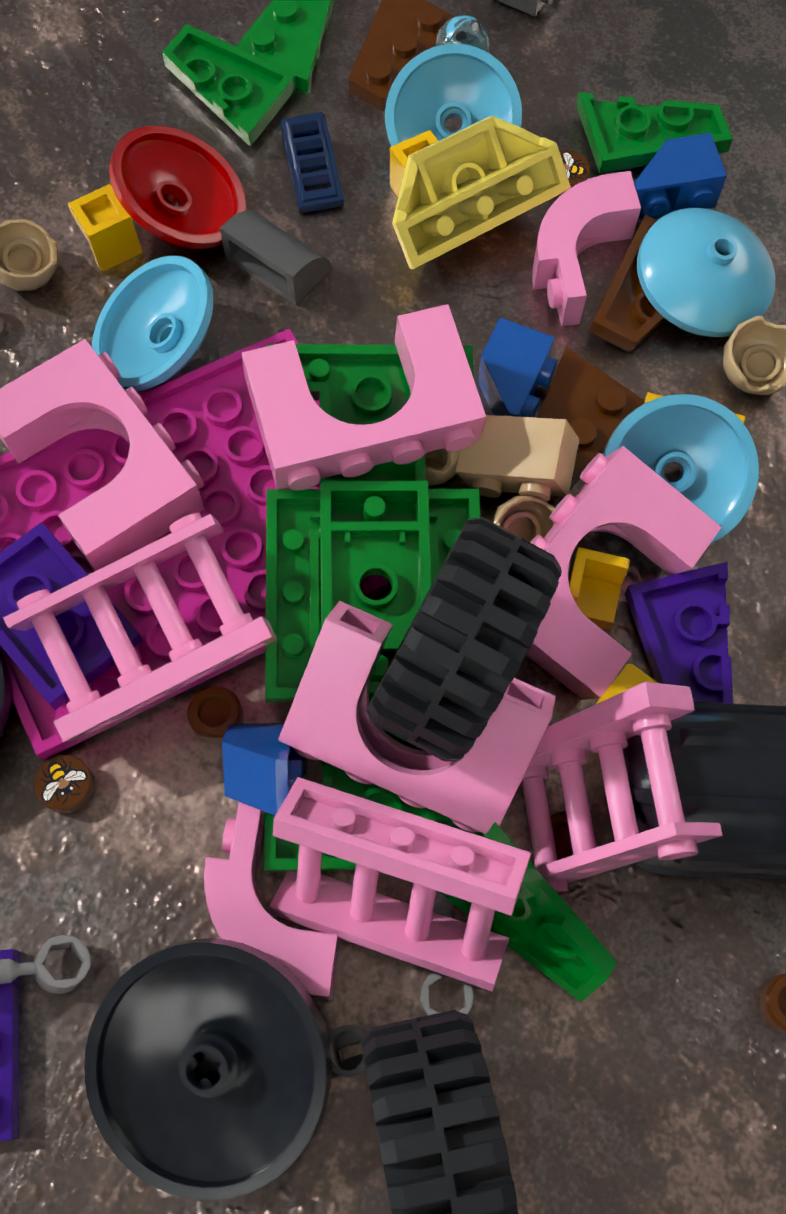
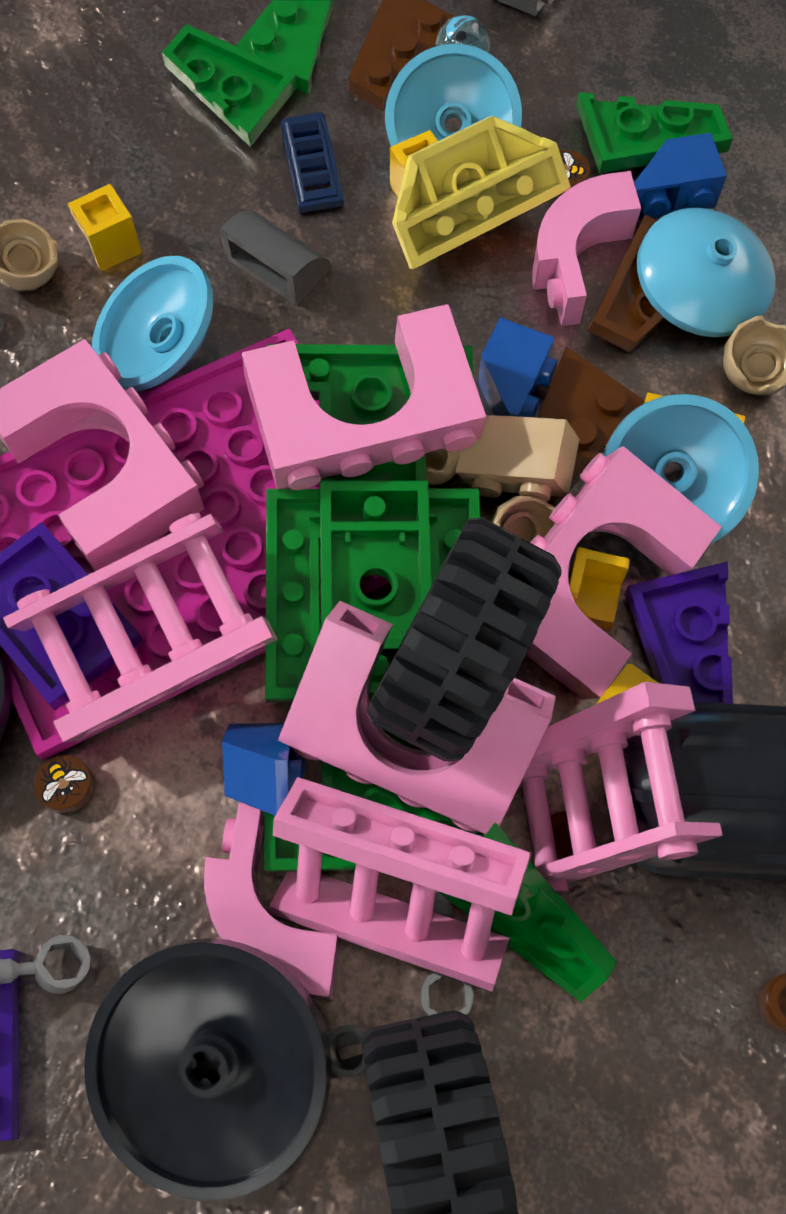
(175, 185): red dish -> none
(213, 711): reddish brown tile -> none

